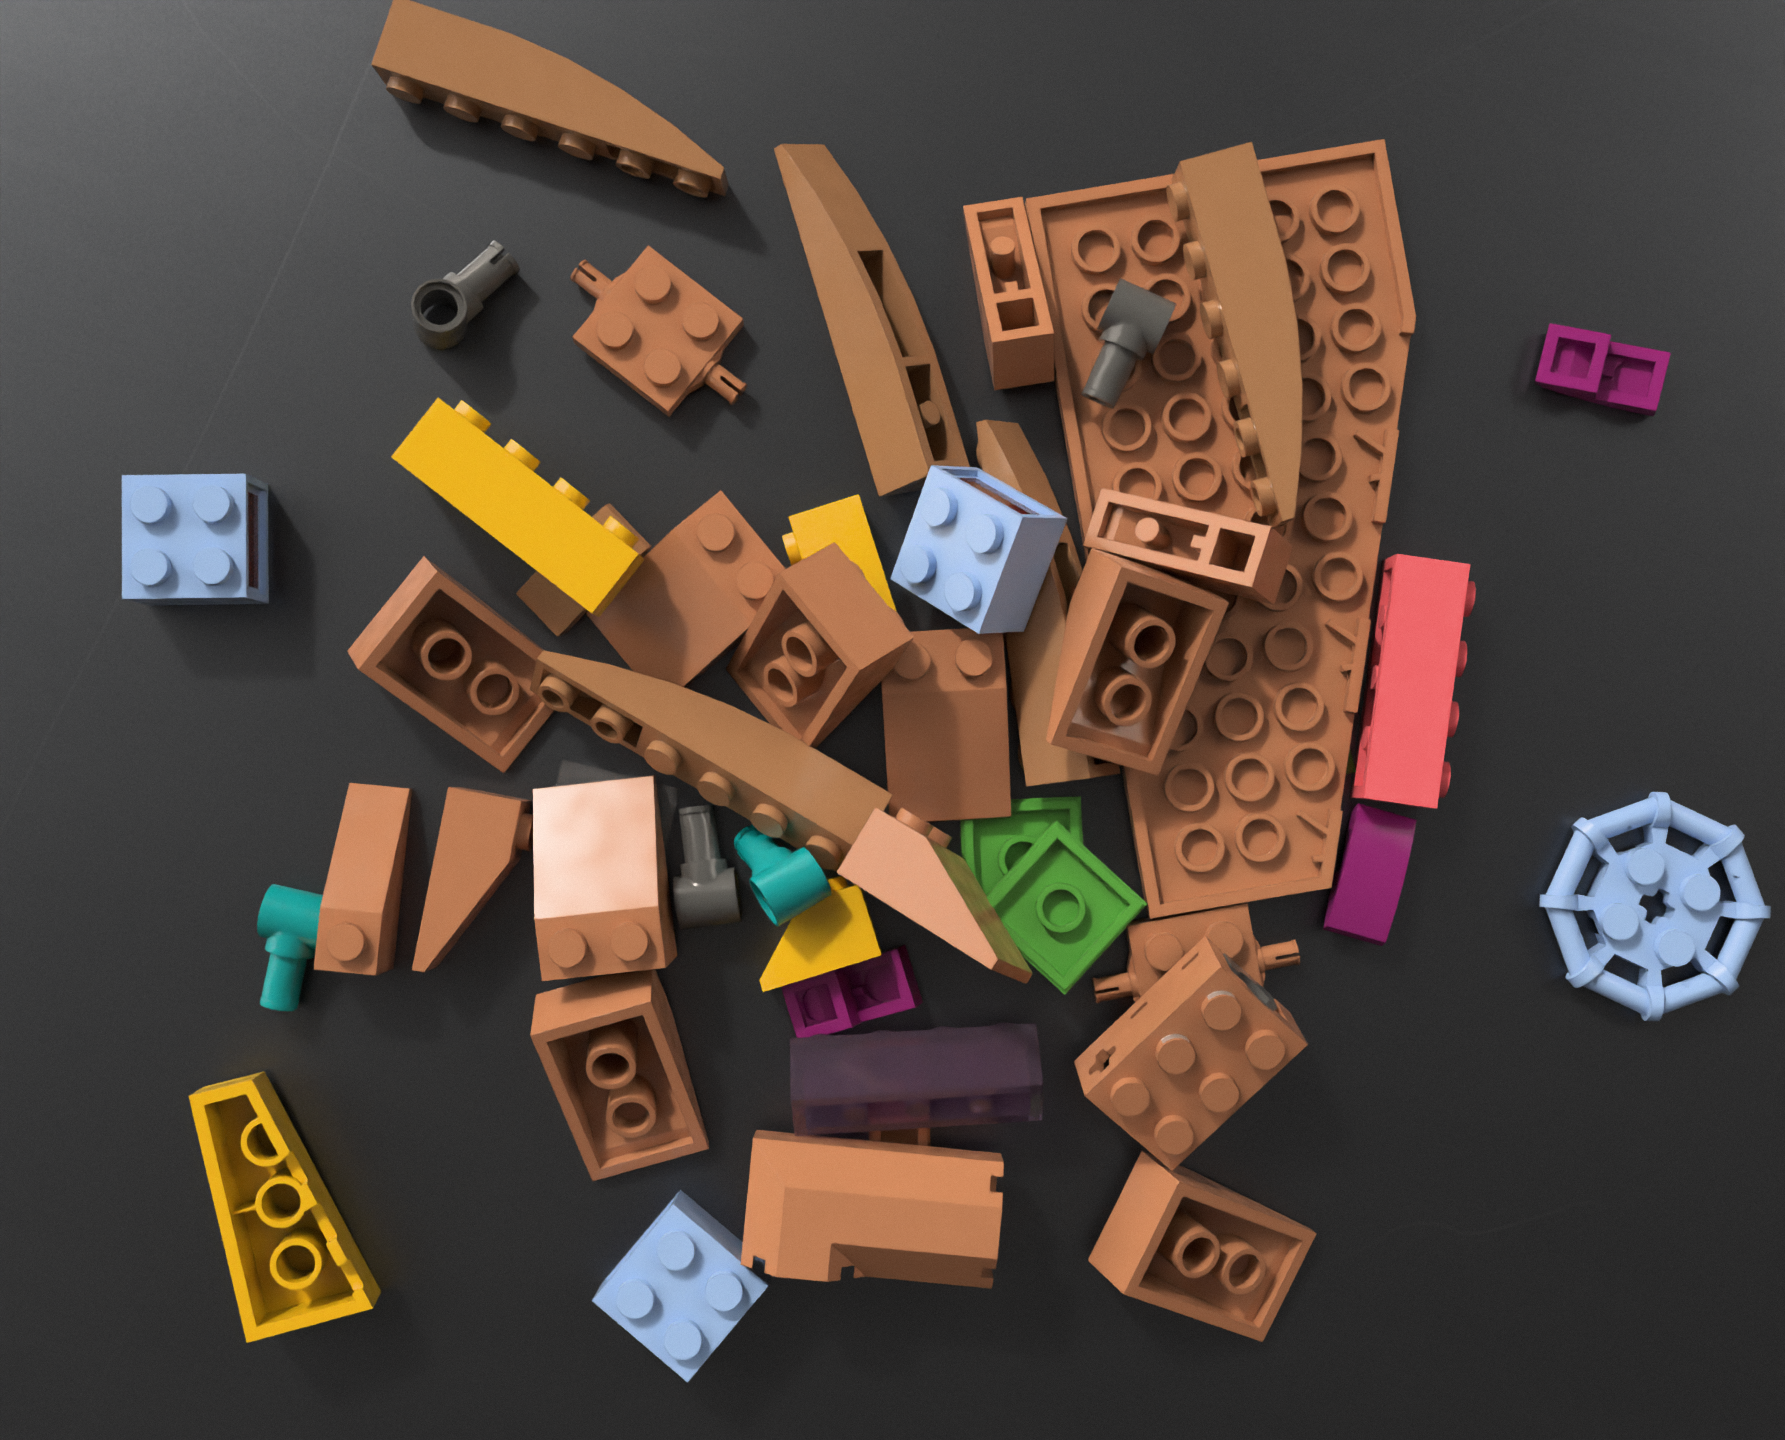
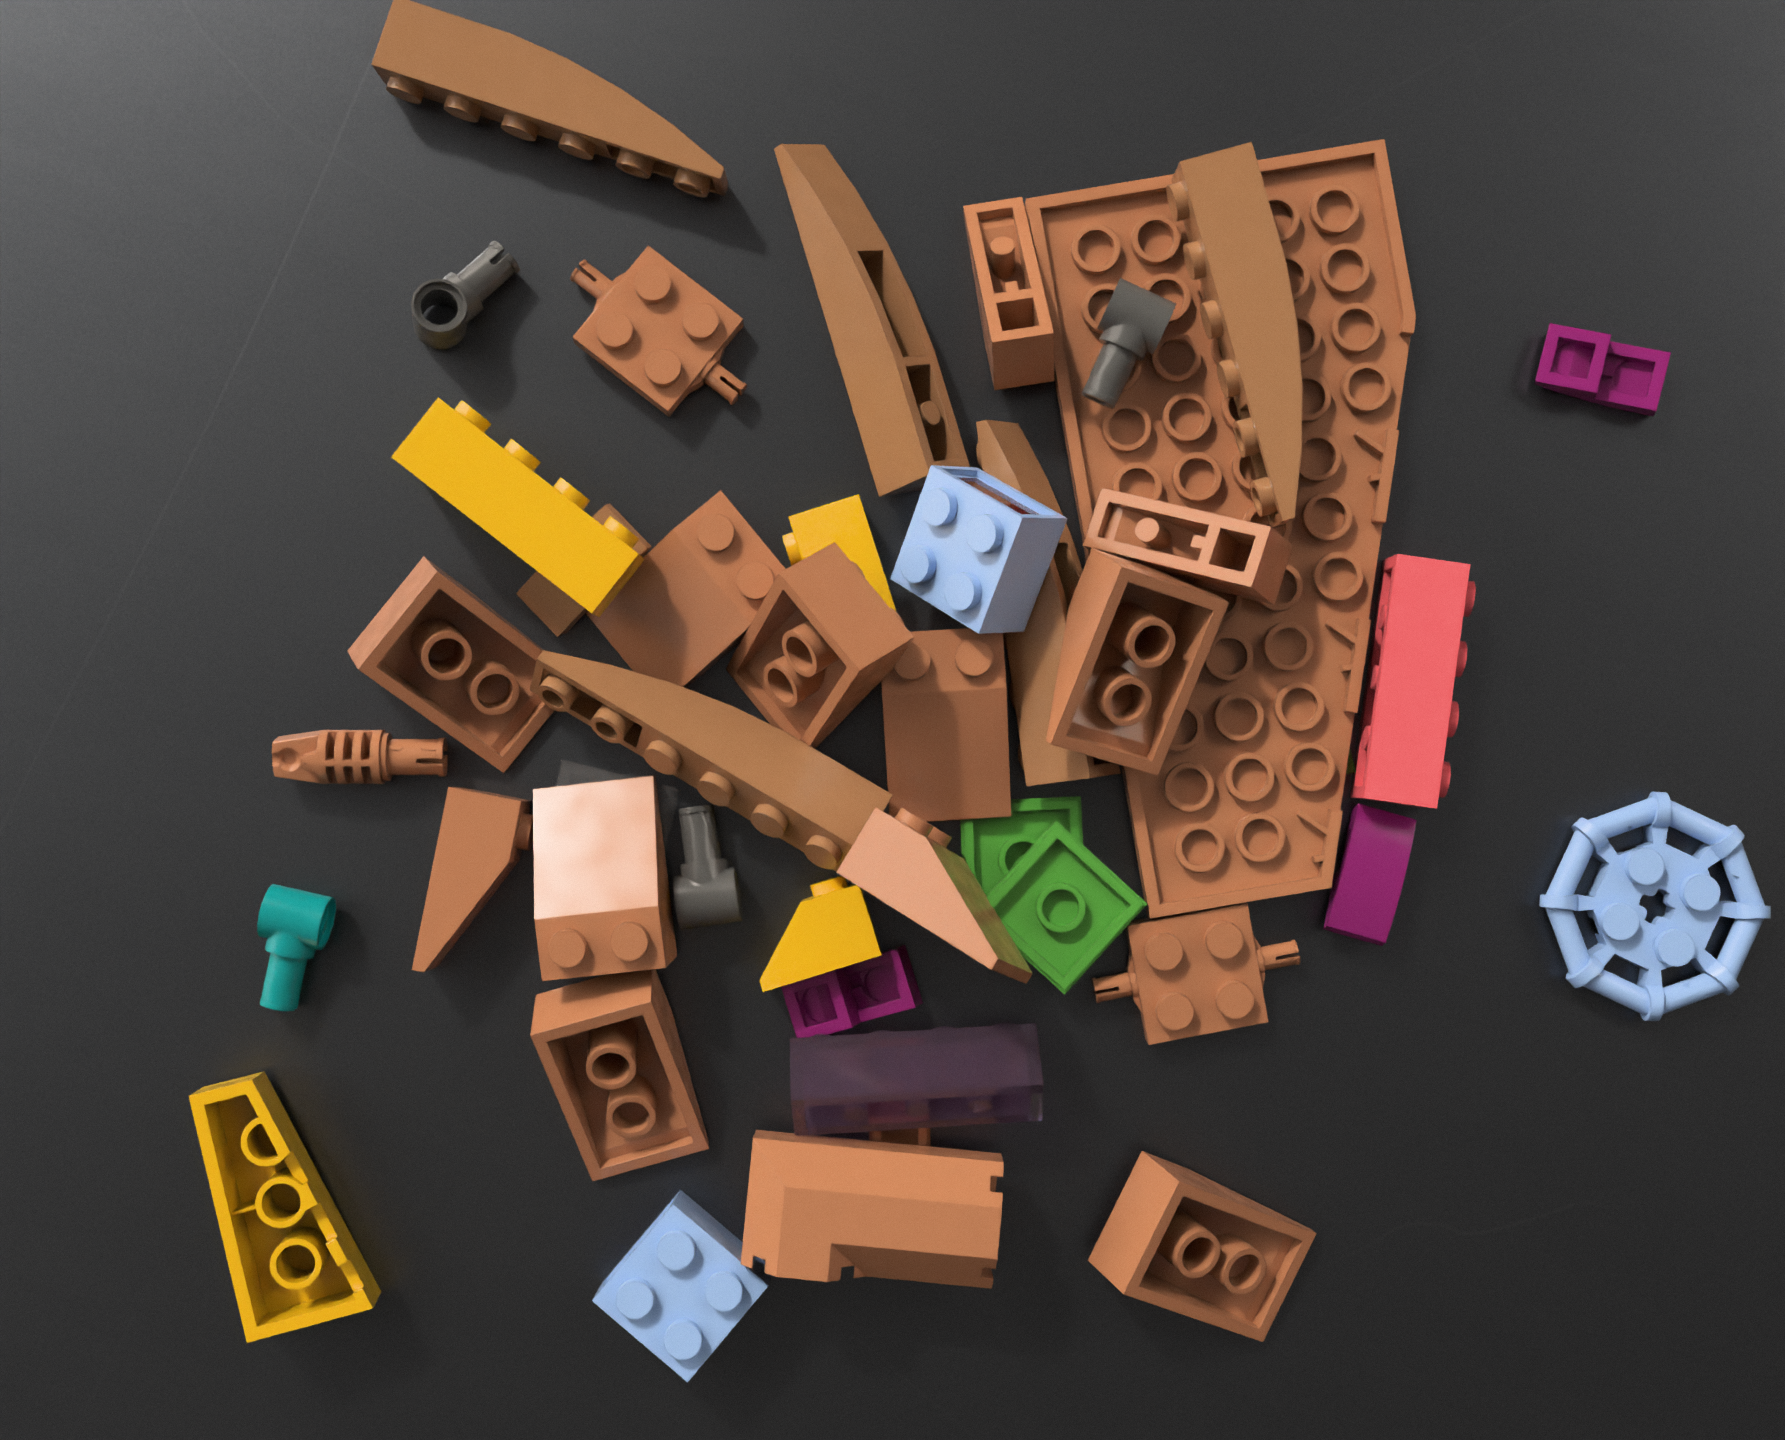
(194, 539): light blue piece -> none
(355, 756): none -> nougat hinge
(365, 882): nougat slope -> none
(781, 879): teal pin -> none
(1188, 1054): nougat piece -> none

